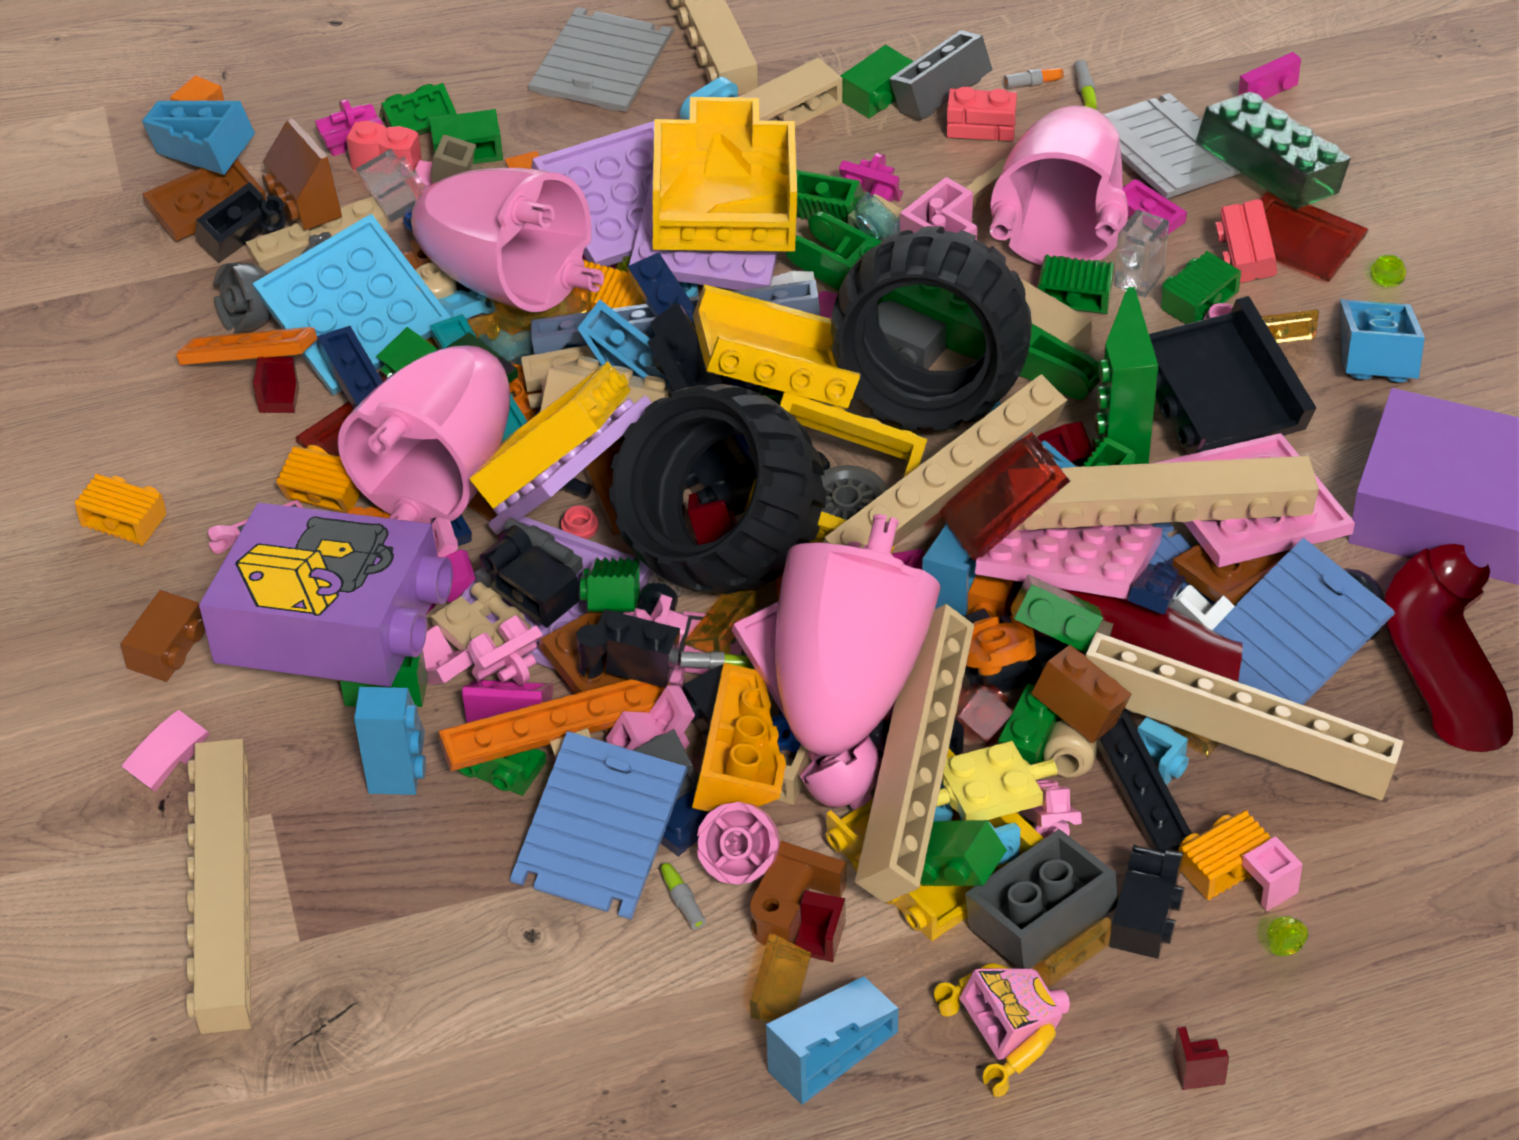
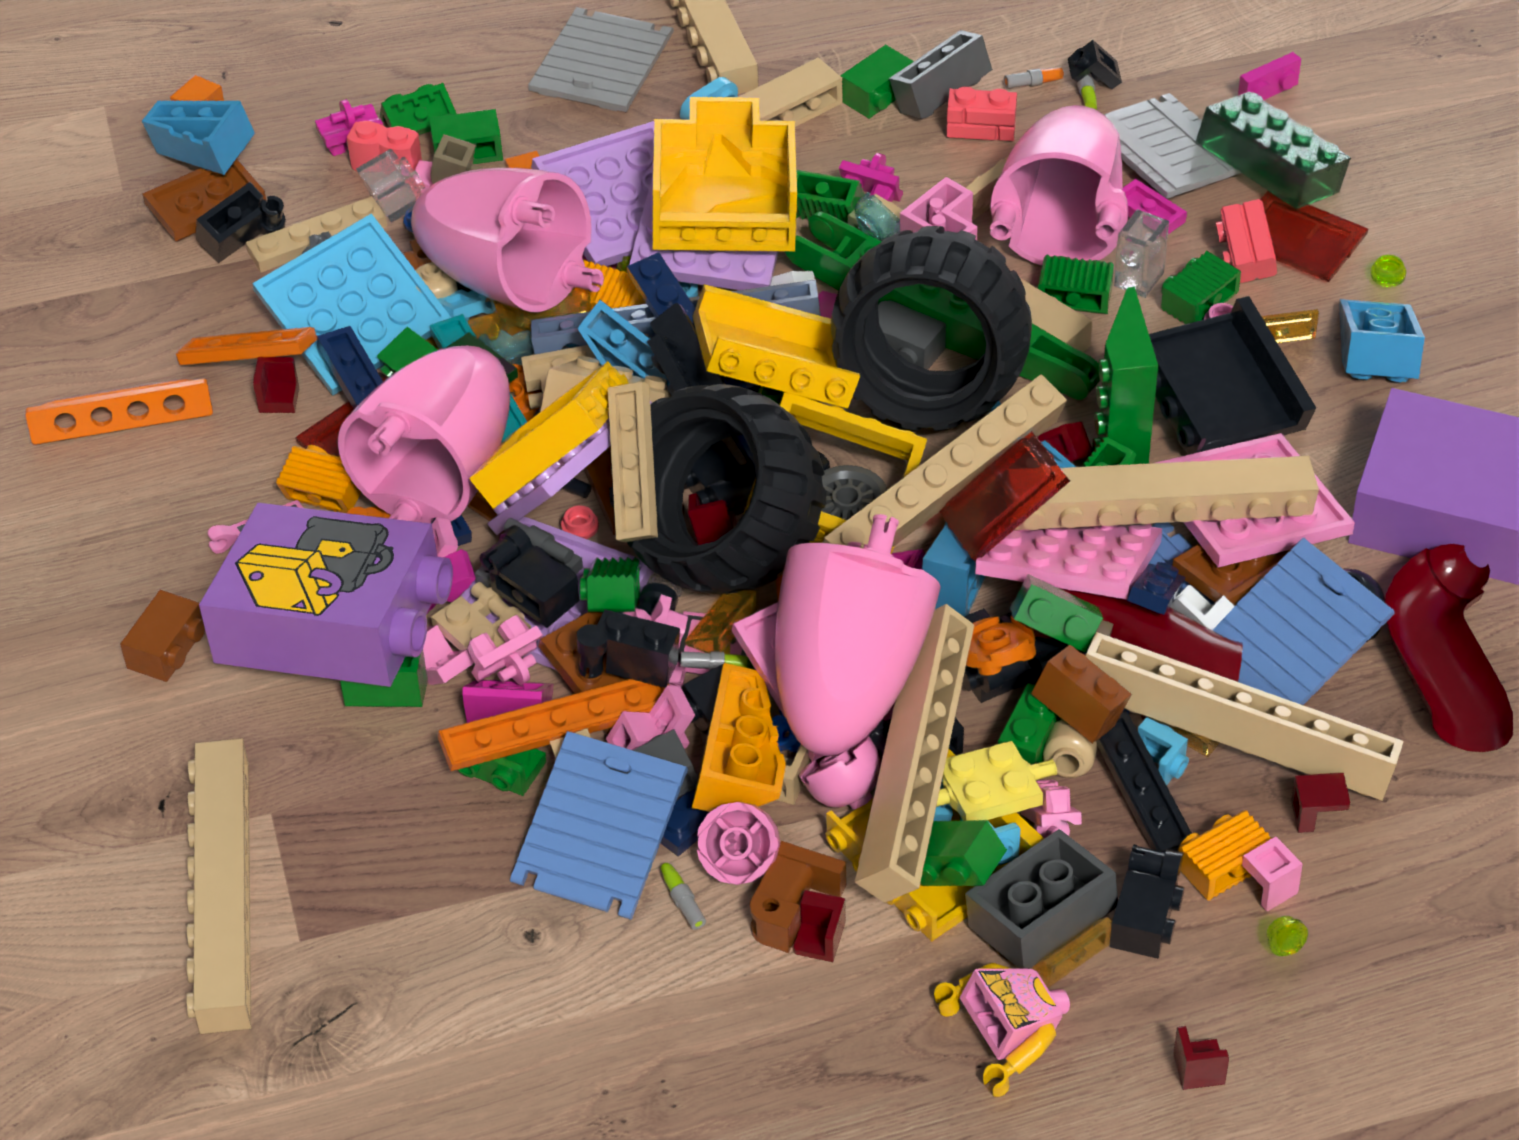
(120, 508): light orange brick -> none
(164, 749): bright pink slope -> none
(193, 392): none -> orange piece
(238, 301): dark grey cylinder -> none
(301, 177): dark orange slope -> none
(390, 740): dark azure wedge -> none
(632, 462): none -> tan plate
(779, 979): clear yellow slope -> none
(828, 1037): dark azure wedge -> none
(983, 711): clear red brick -> none
(992, 594): orange brick -> none
(1097, 62): none -> black bracket
(1318, 794): none -> dark red panel

